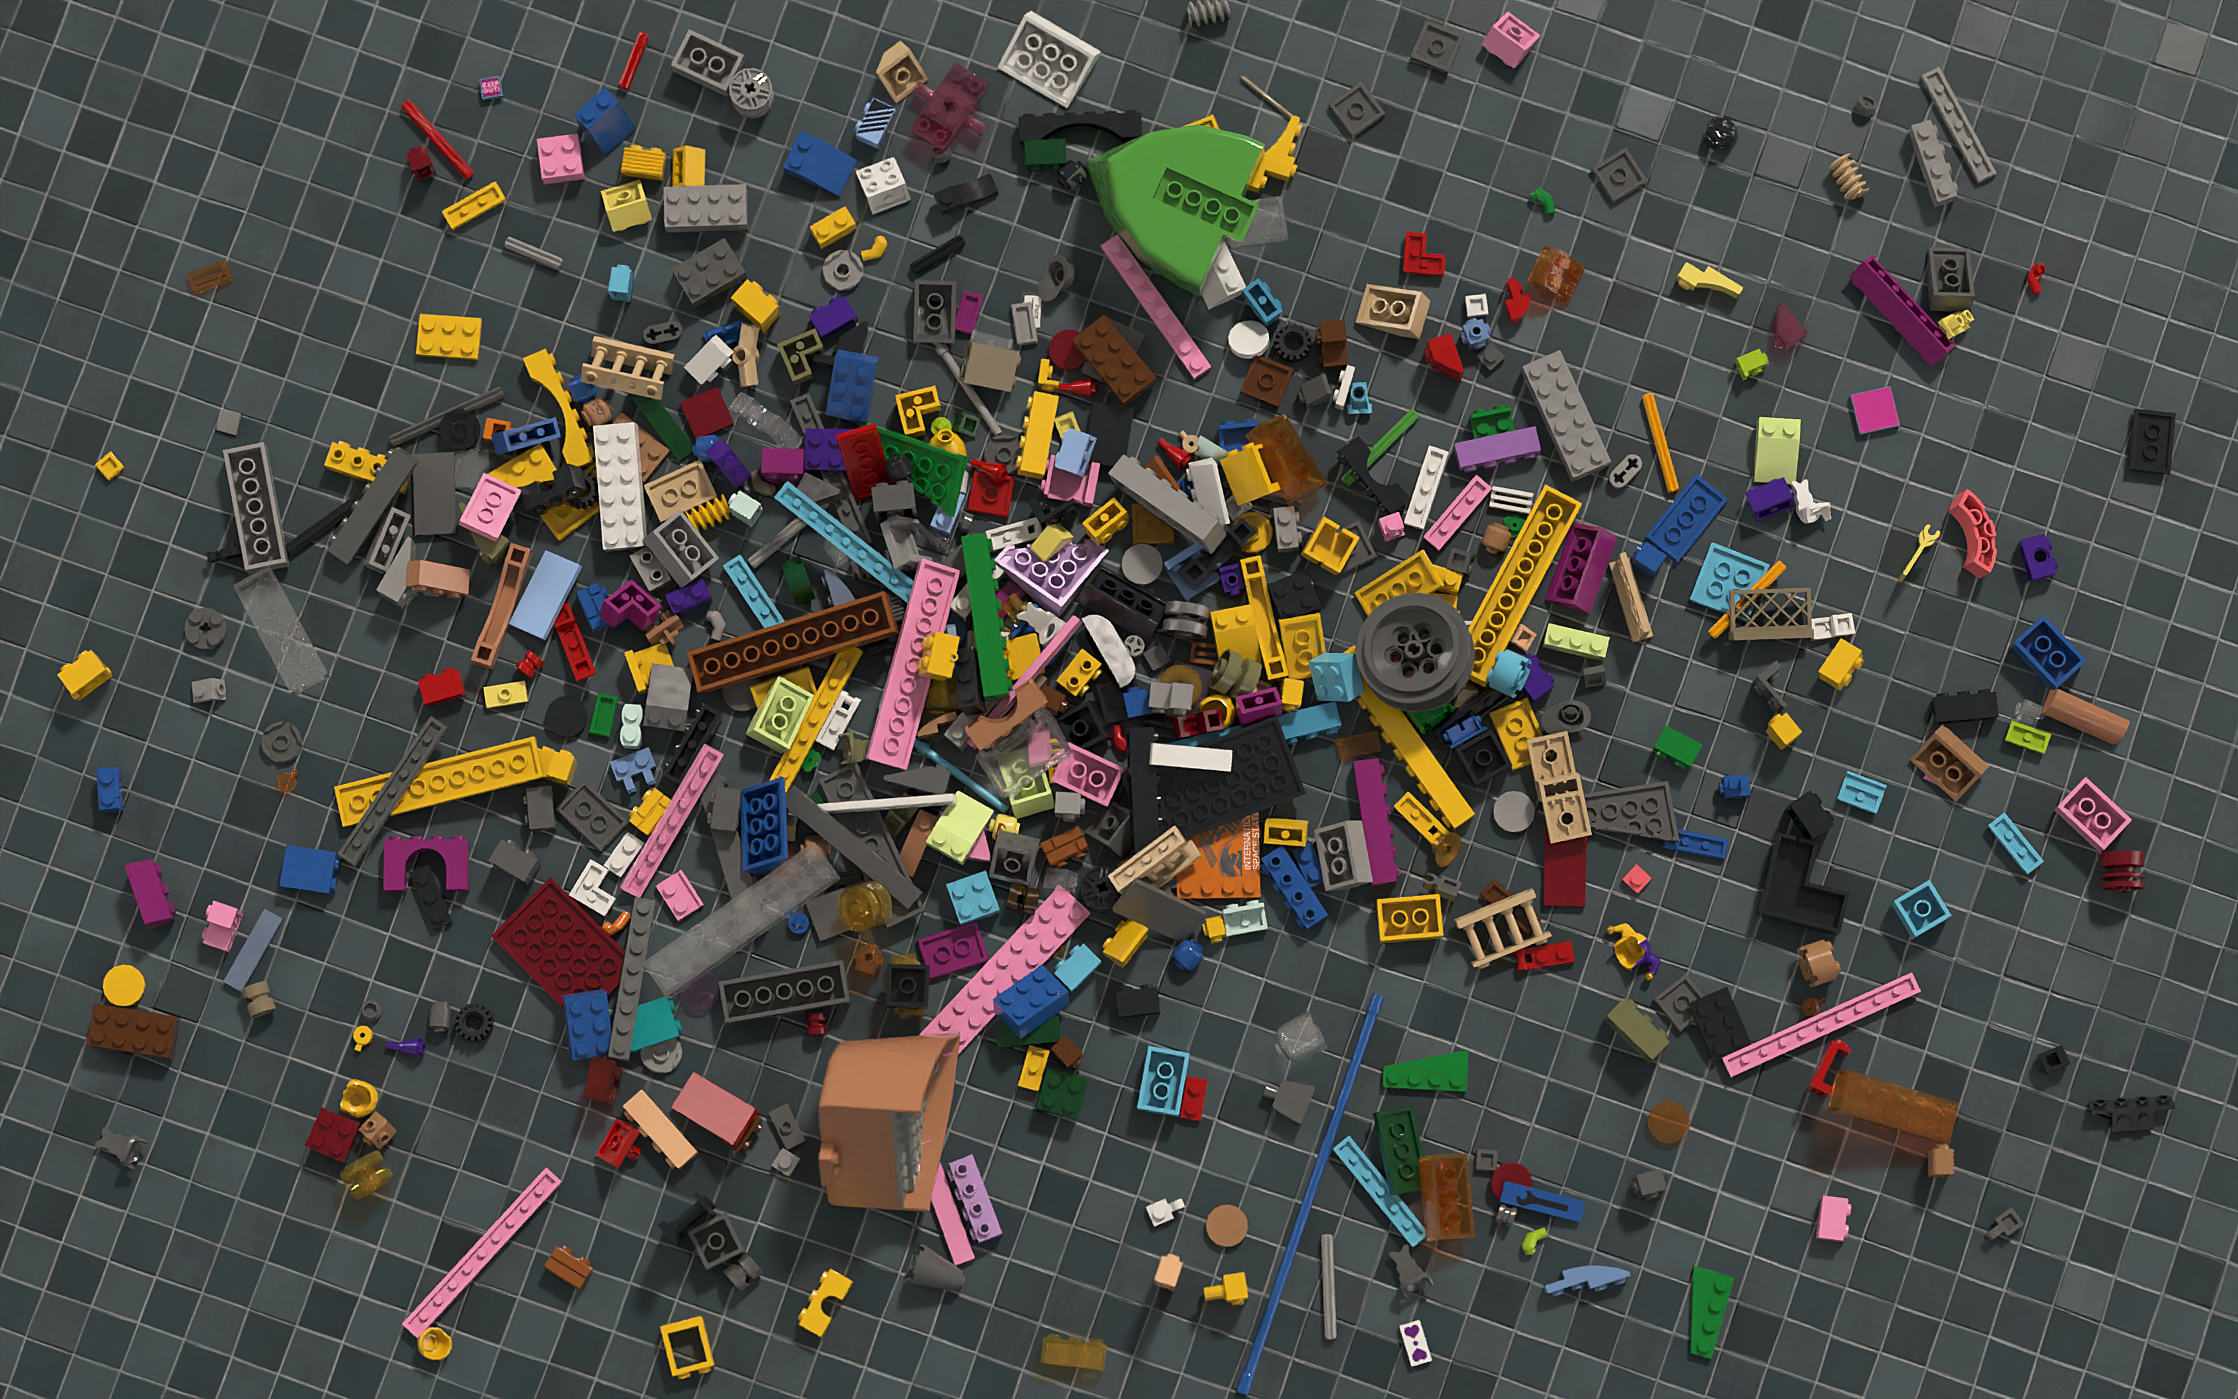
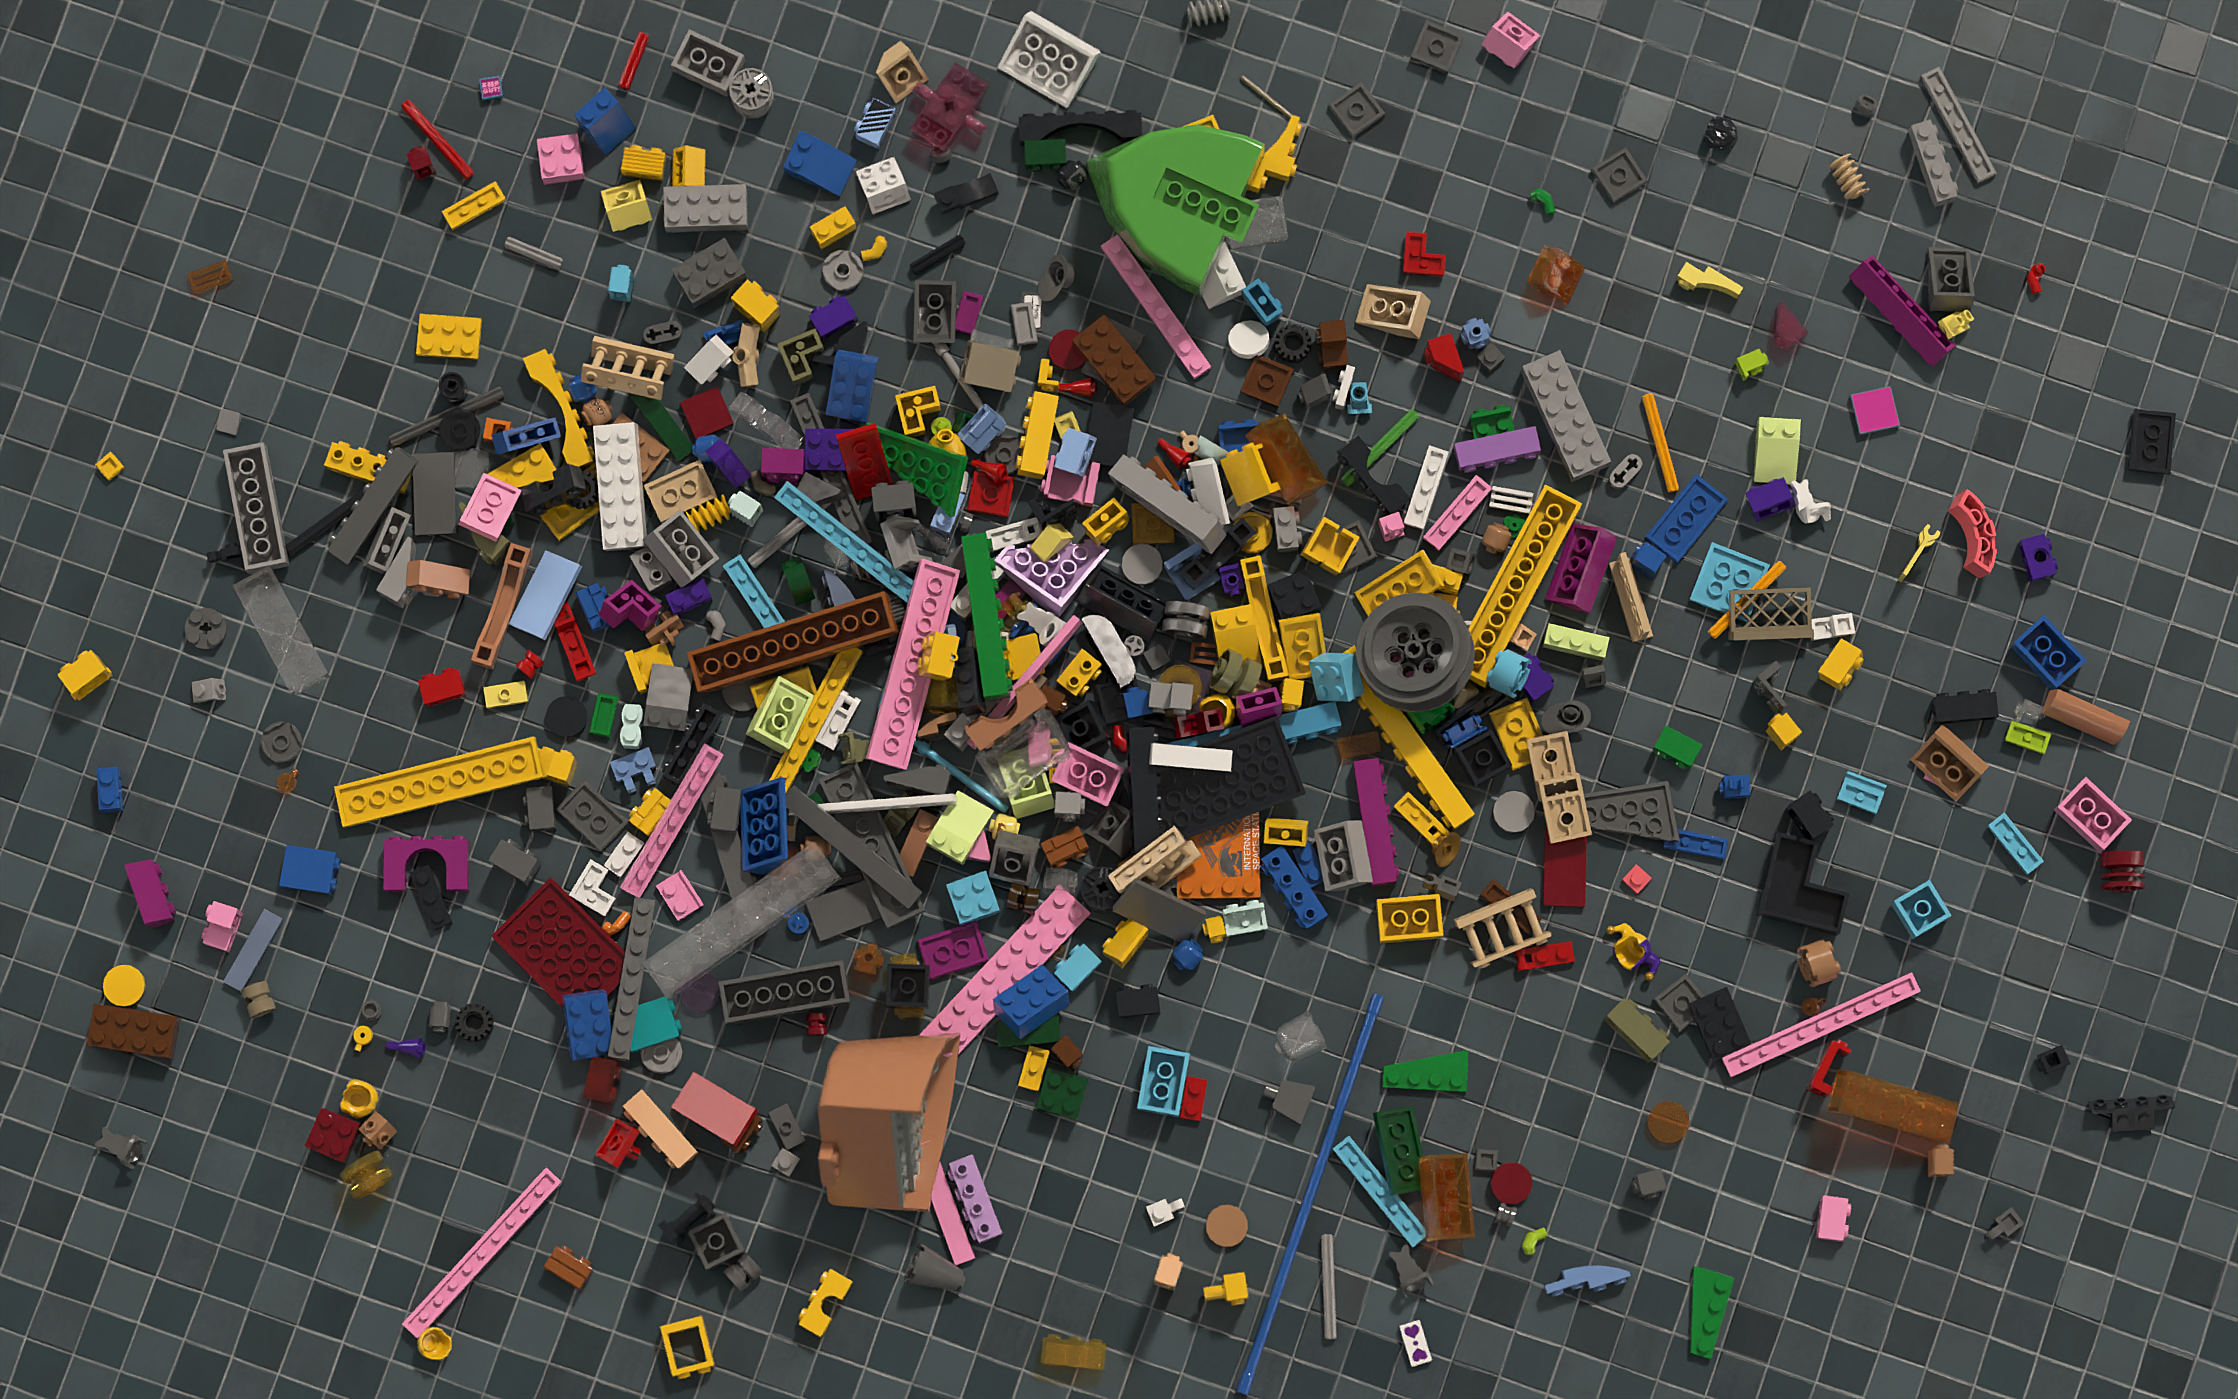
(392, 791): dark grey tile -> none
(453, 387): none -> black wheel
(865, 906): clear yellow wheel -> none
(899, 468): black head -> none
(982, 429): none -> medium blue brick
(1476, 305): white plate -> none
(1517, 305): red brick -> none
(1542, 1201): blue tile -> none

